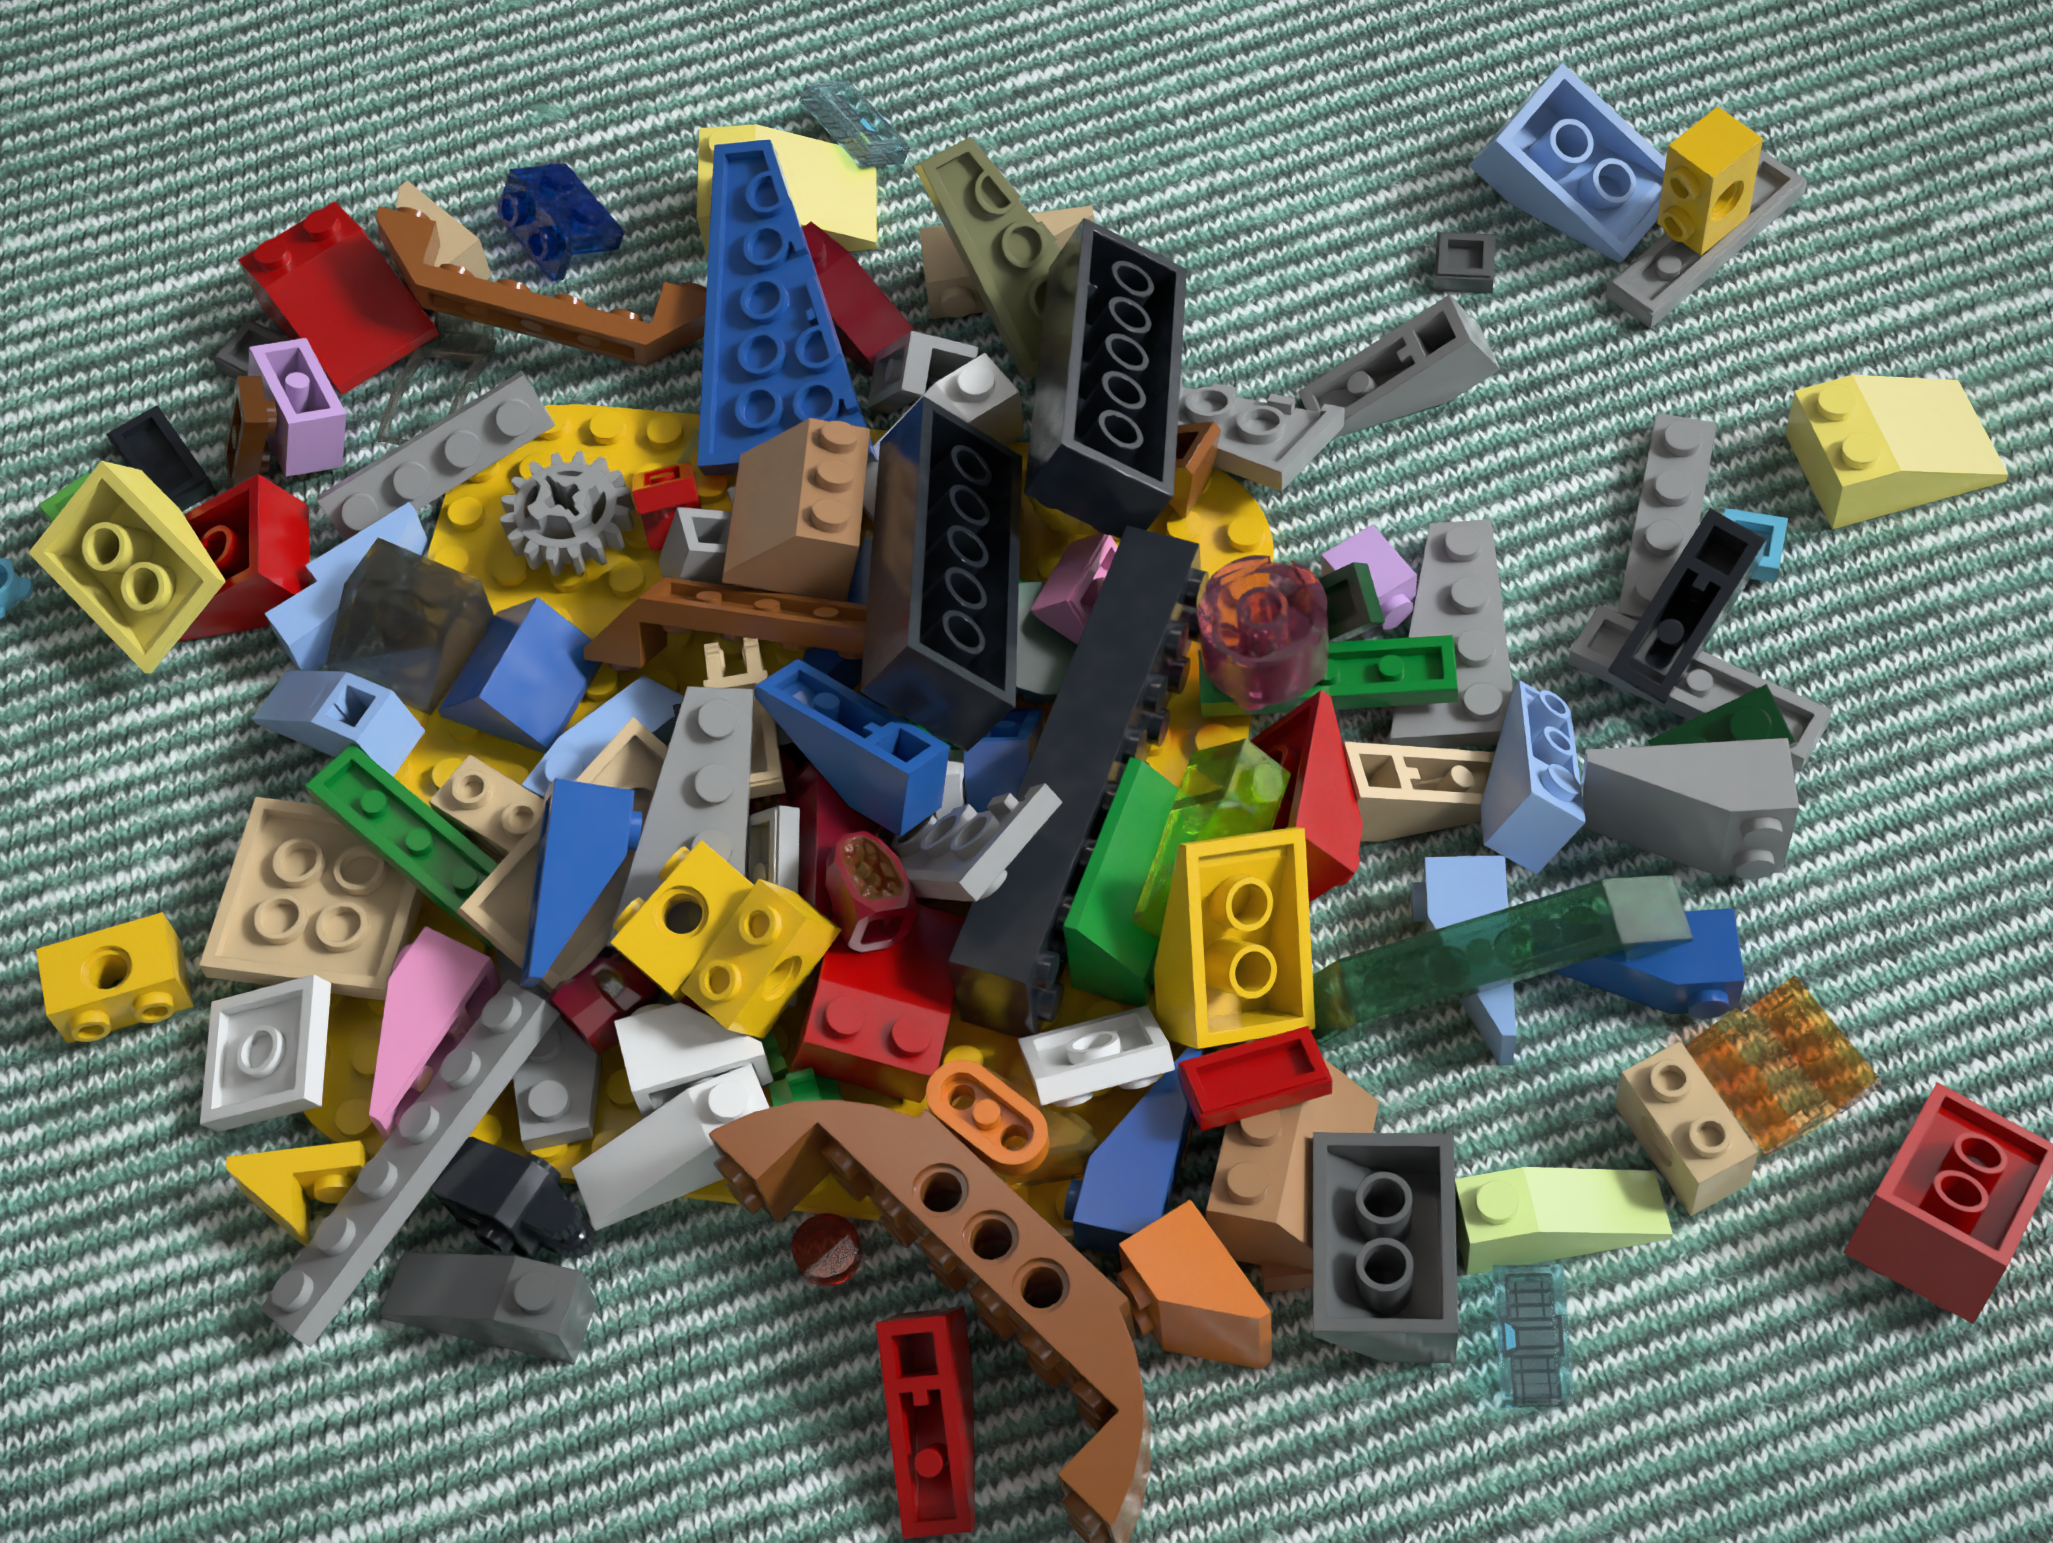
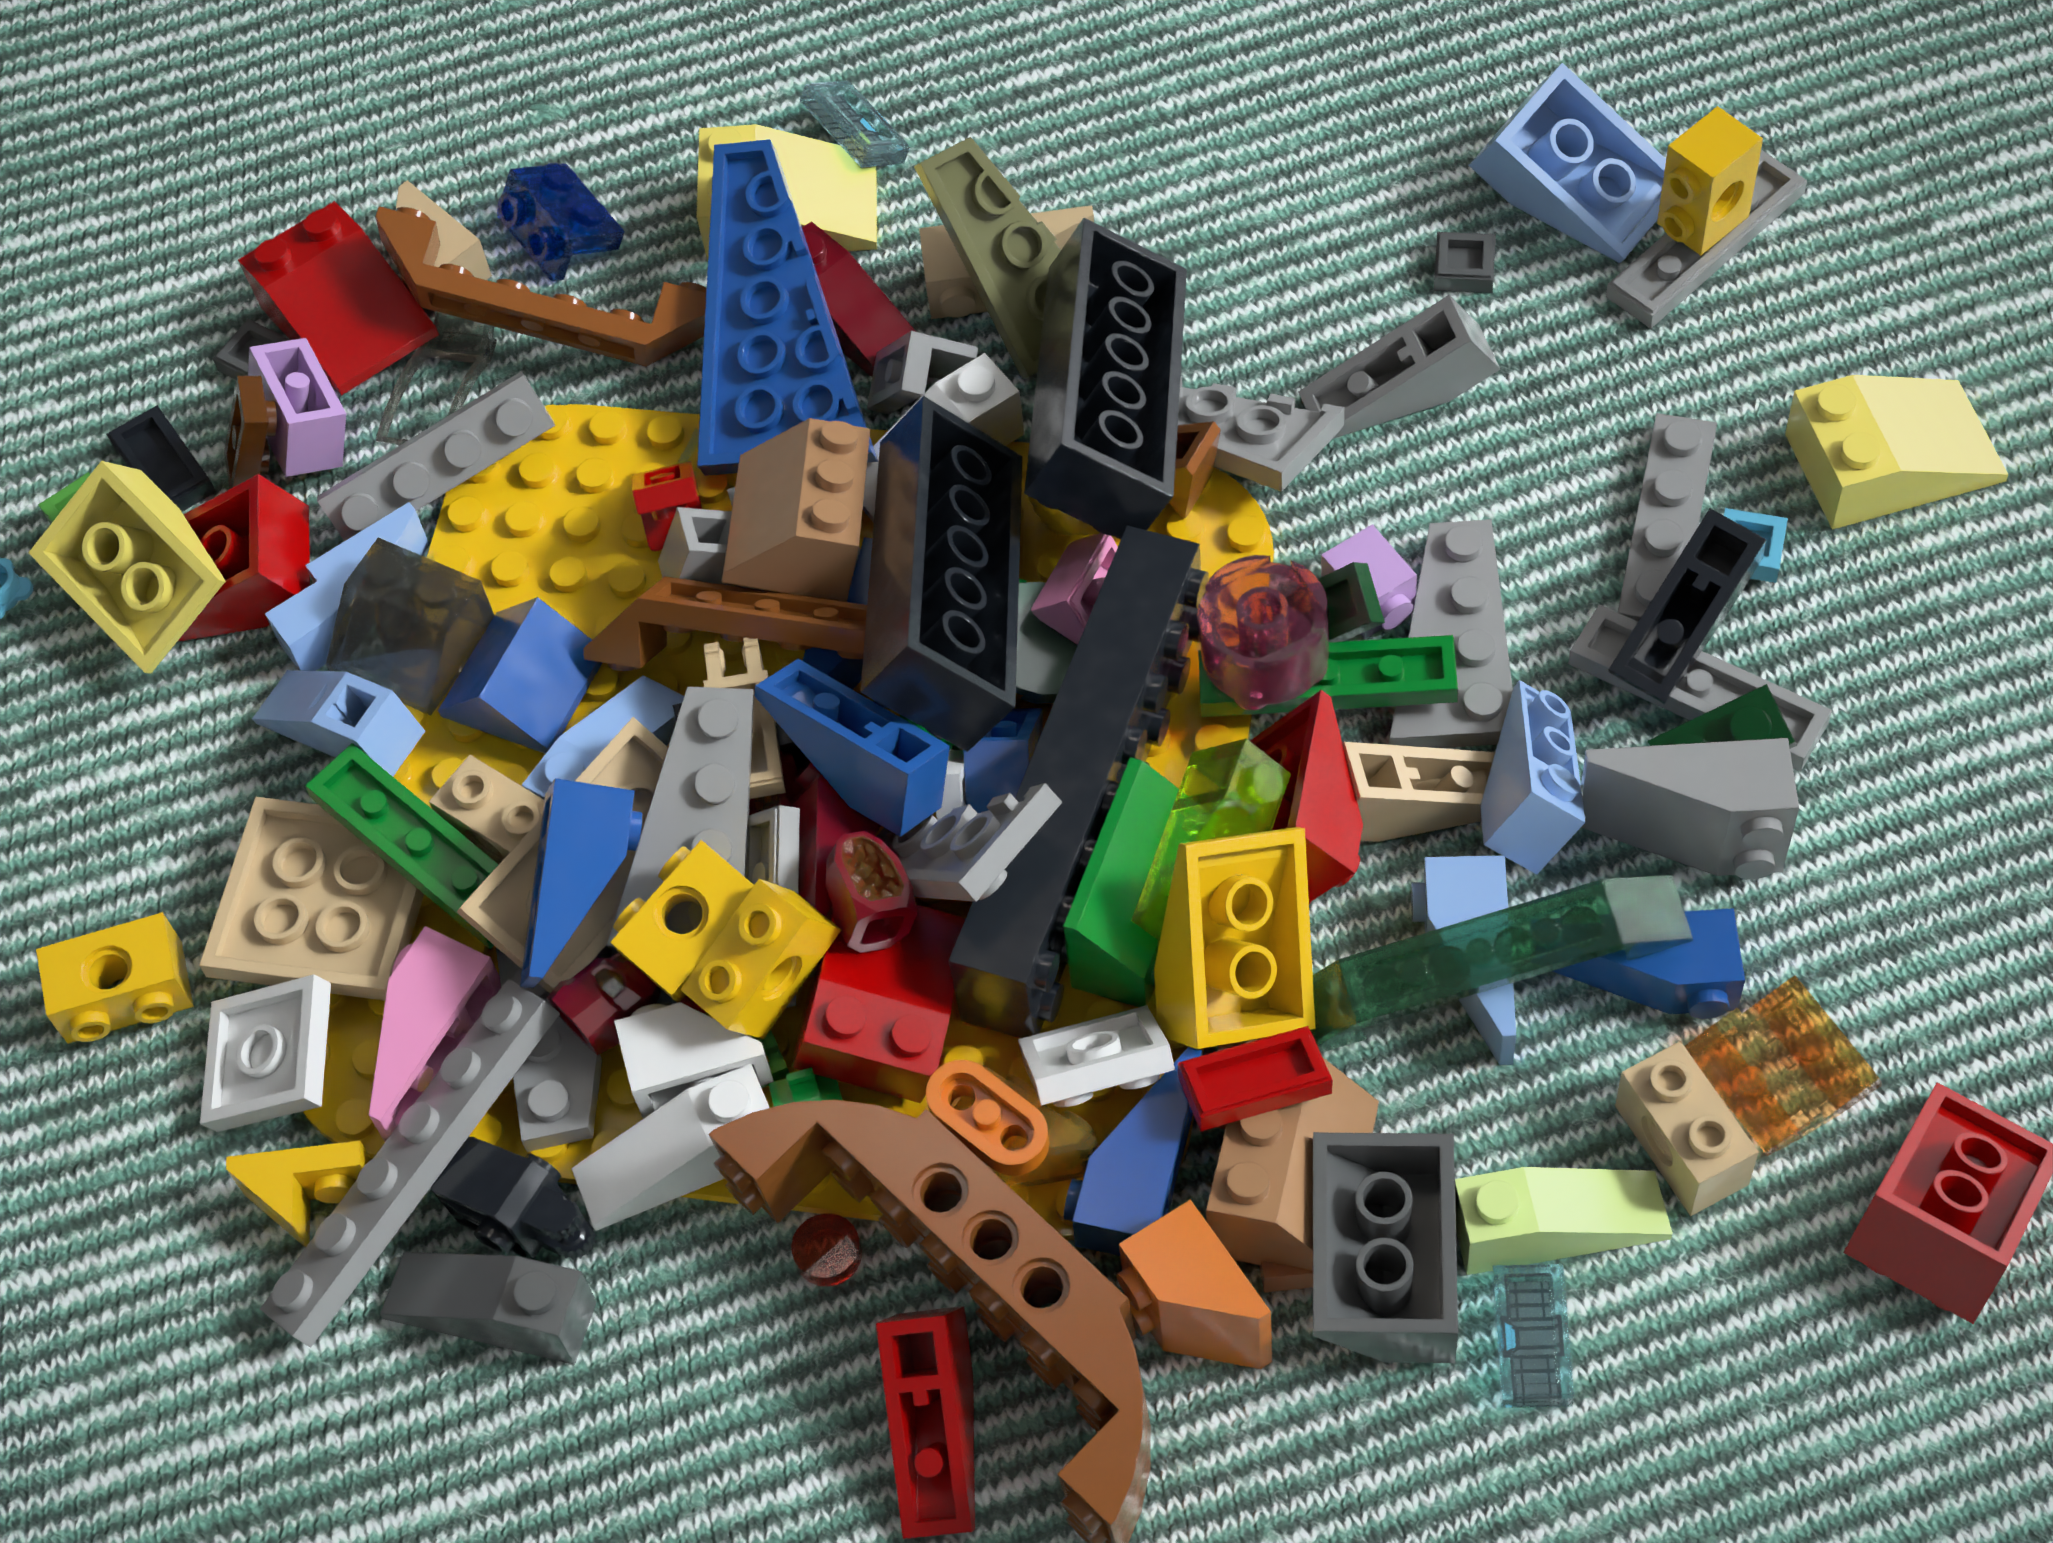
(567, 513): light grey gear -> none

